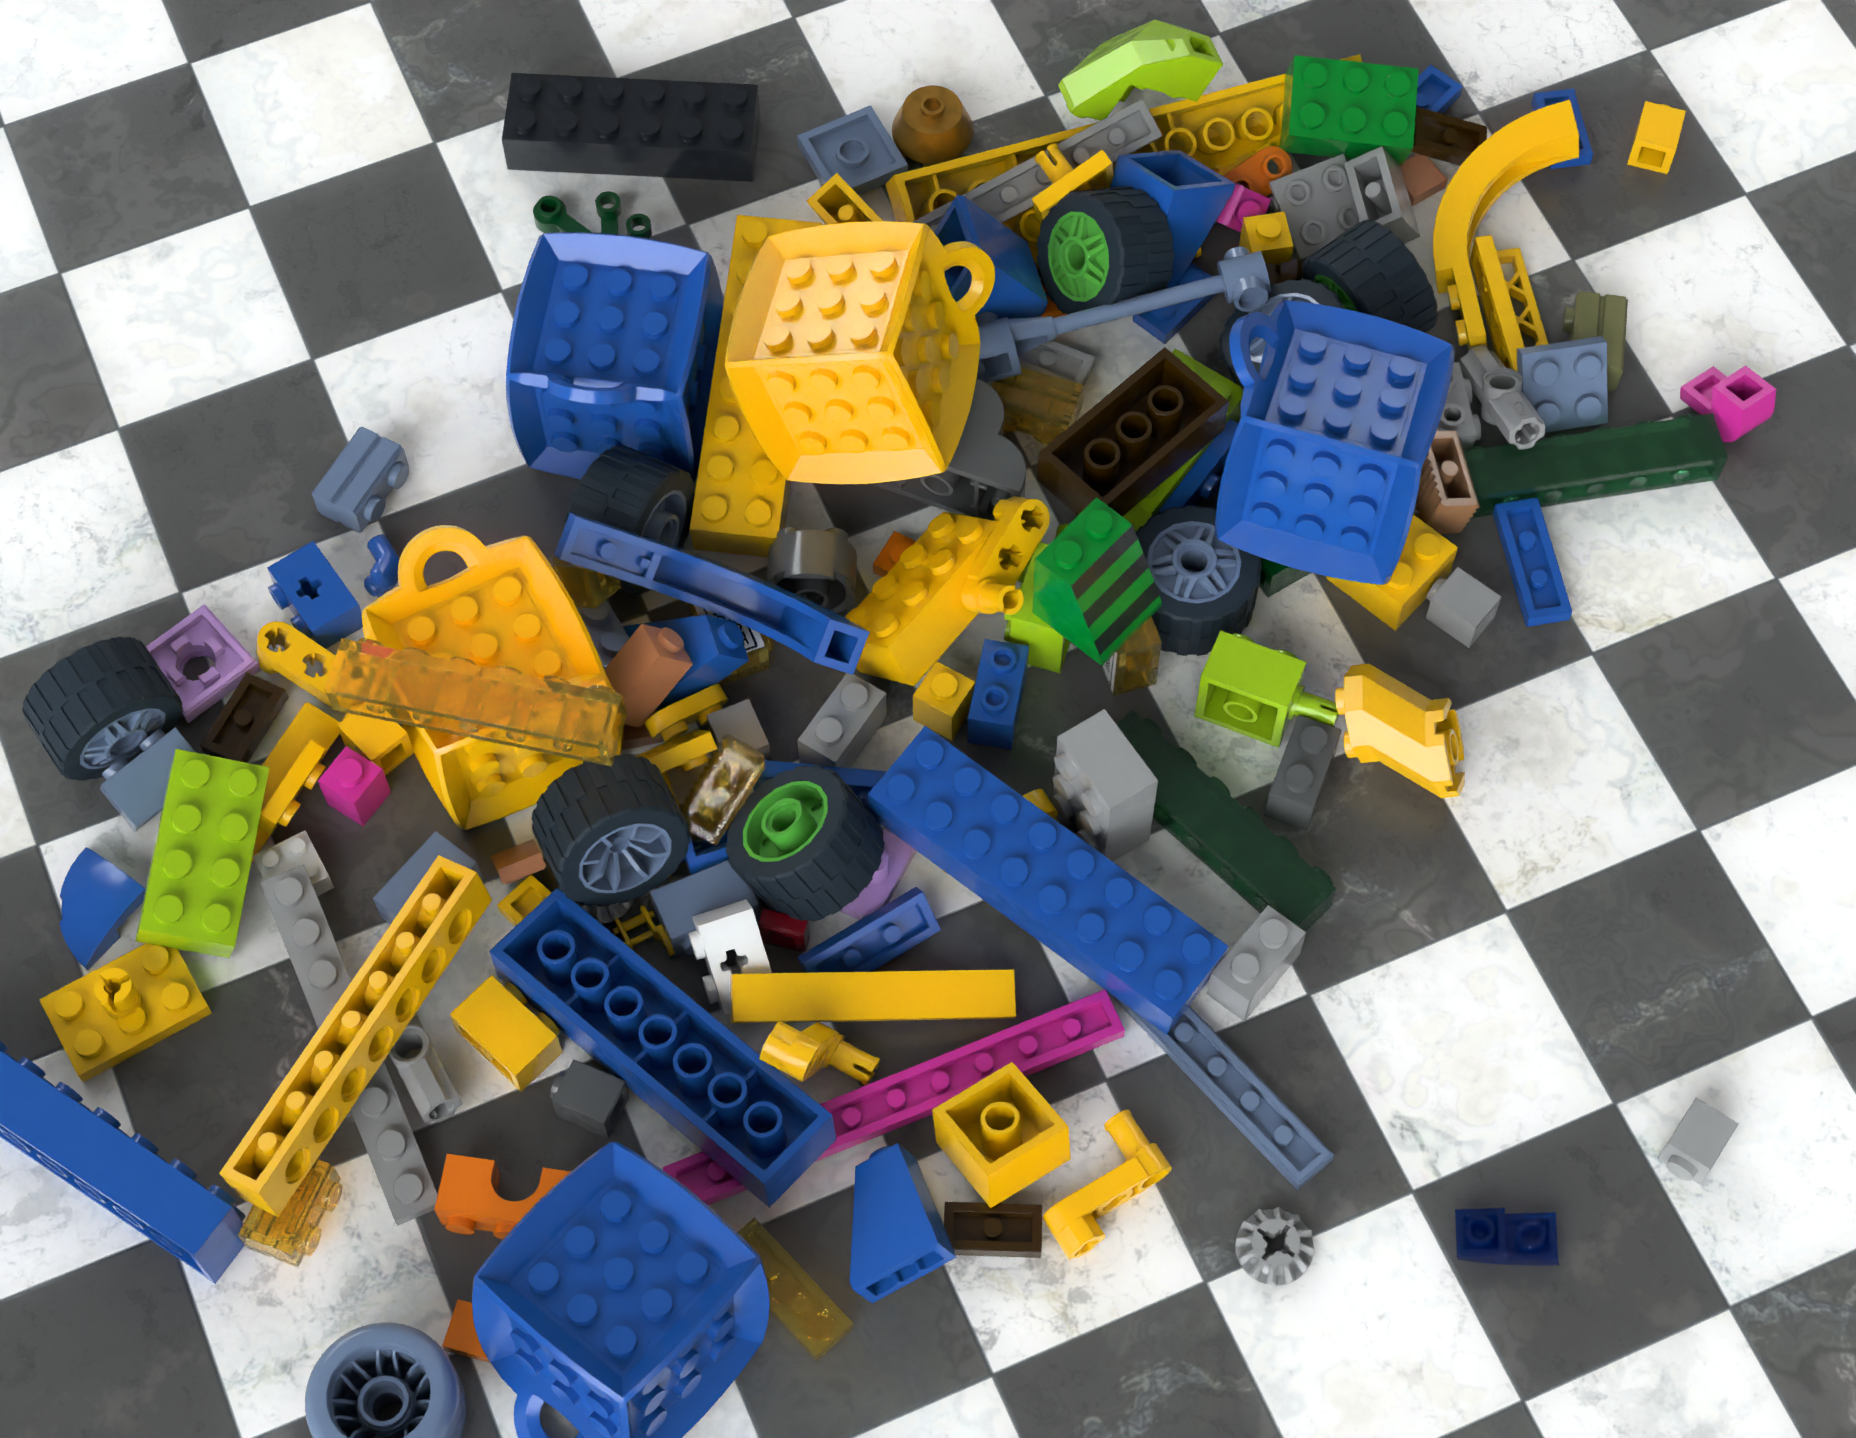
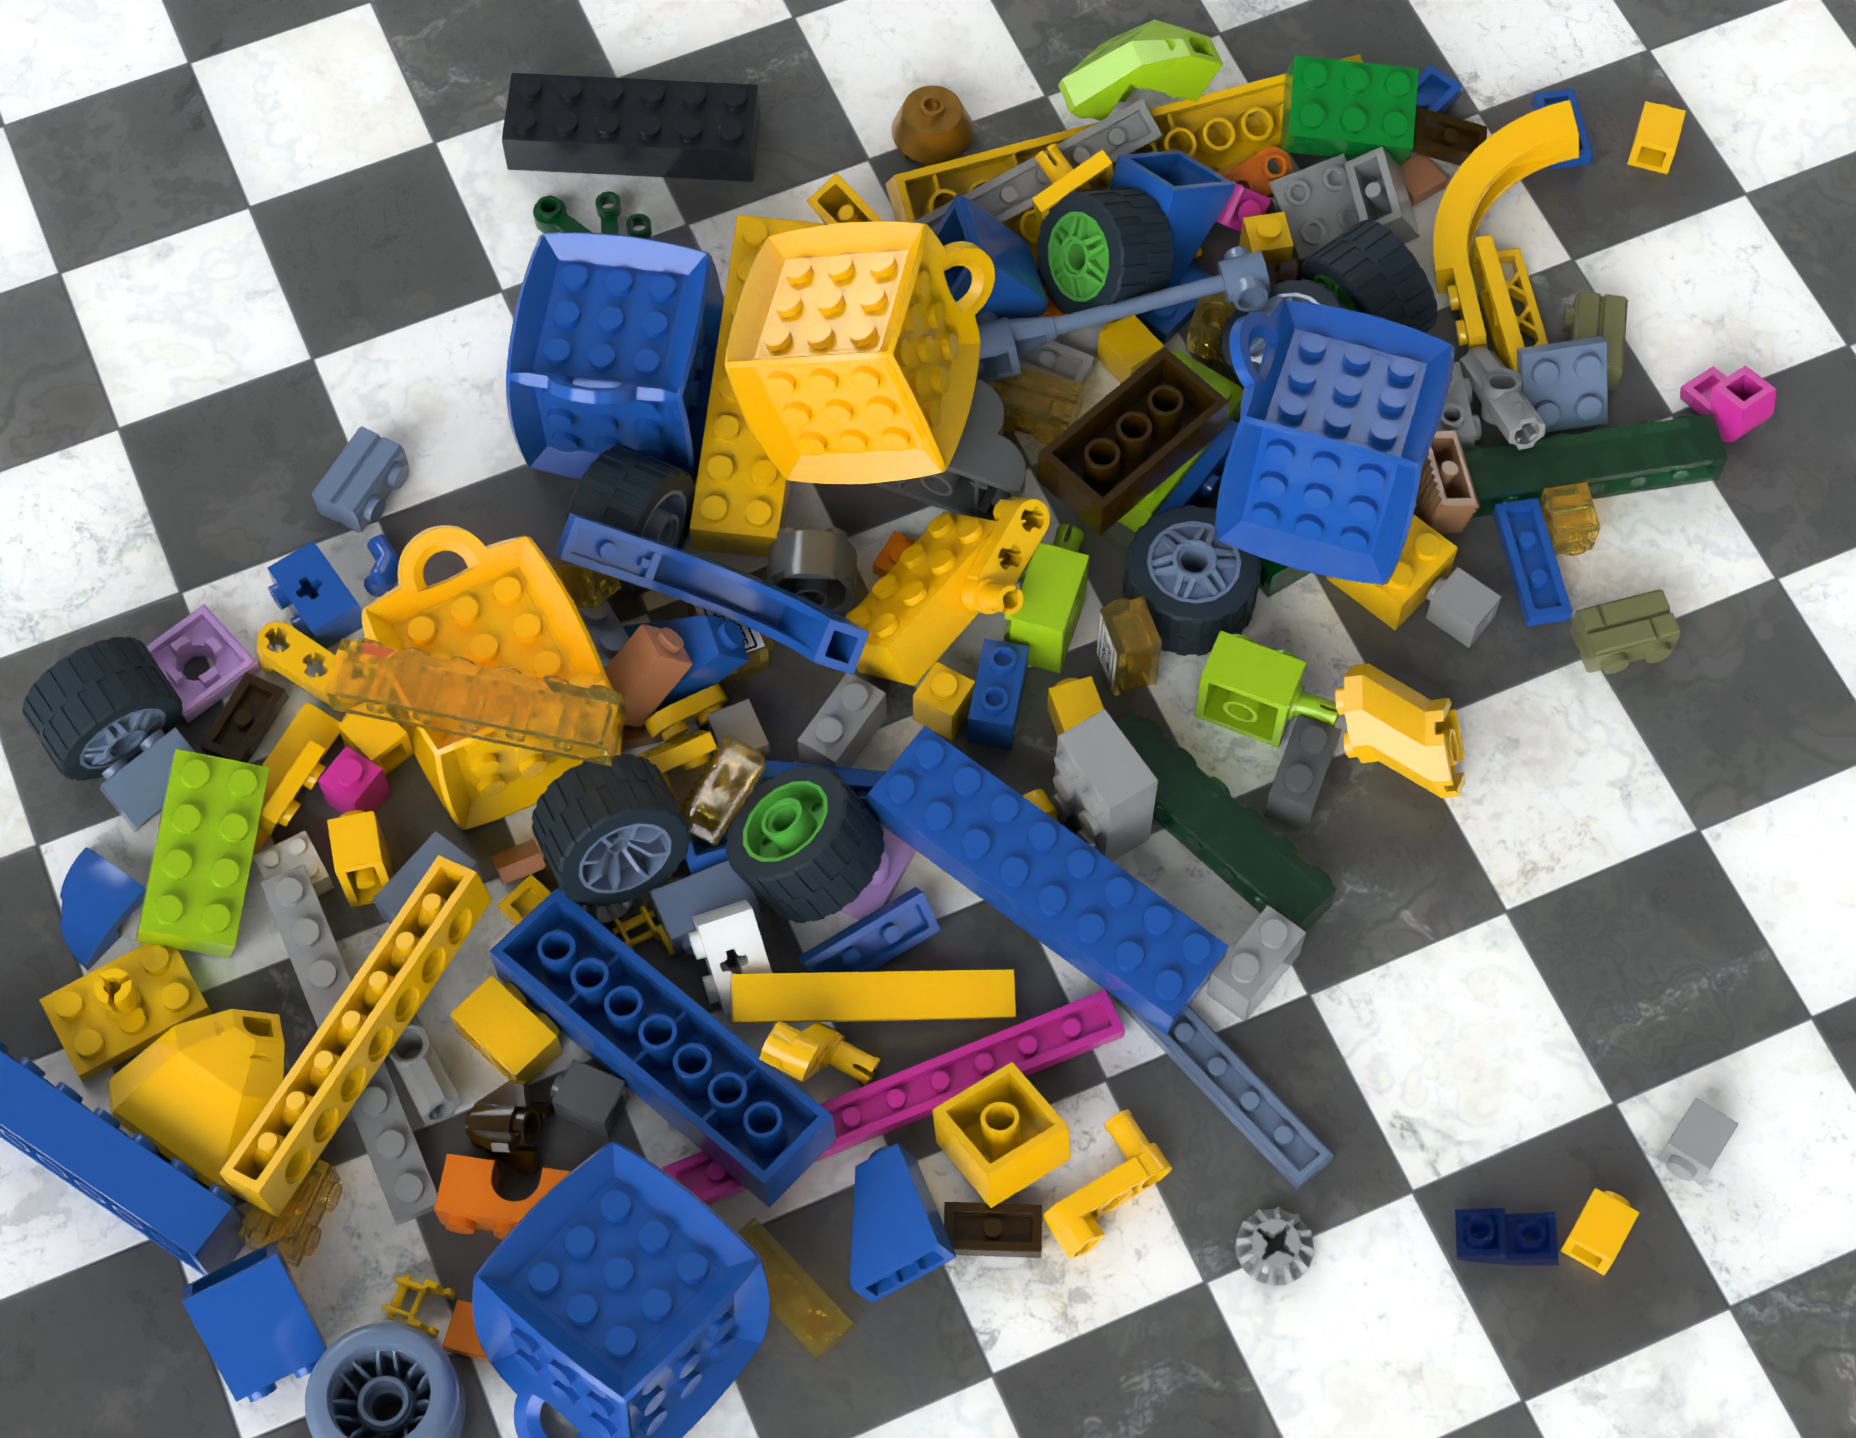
(202, 1087): none -> yellow brick
(255, 1322): none -> blue slope
(359, 855): none -> yellow brick
(429, 1287): none -> yellow piece
(509, 1125): none -> dark brown brick
(784, 931): dark red tile -> none
(855, 149): sand blue plate -> none
(1072, 703): none -> yellow brick
(1095, 582): green slope -> none
(1126, 346): none -> yellow brick
(1209, 311): none -> clear yellow brick
(1570, 518): none -> clear yellow brick
(1600, 1230): none -> yellow brick
(1625, 632): none -> olive brick

